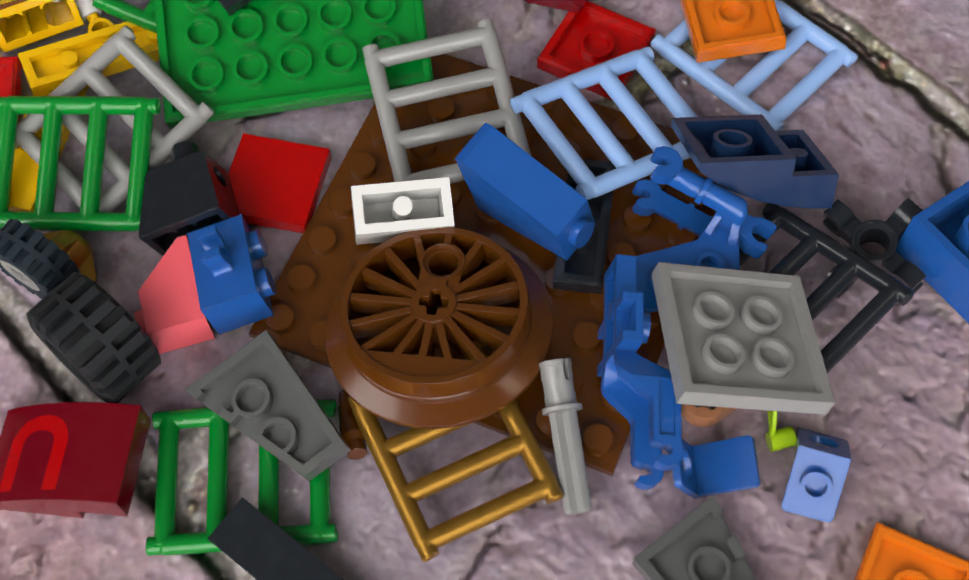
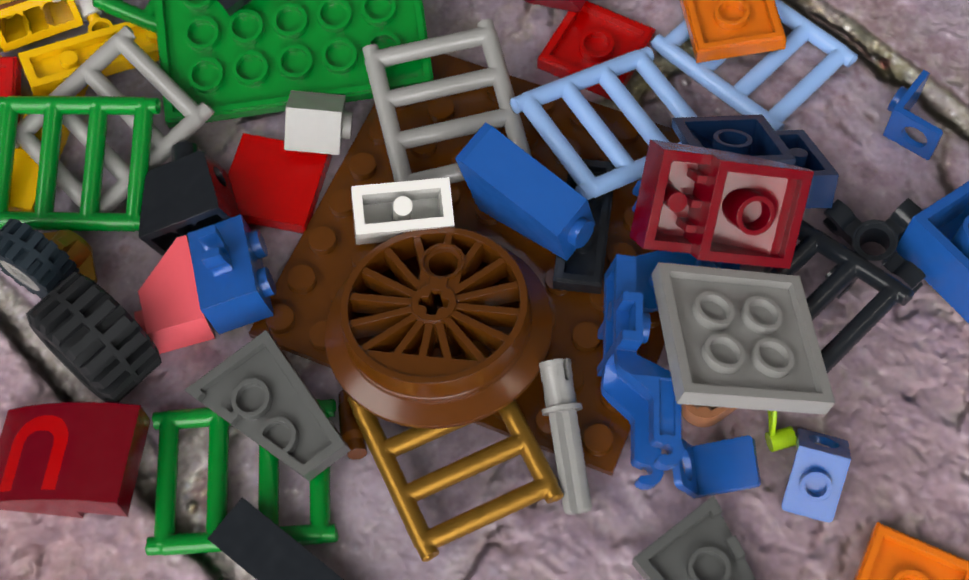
(316, 122): none -> brick
(720, 205): none -> dark red slope
(901, 118): none -> blue bracket

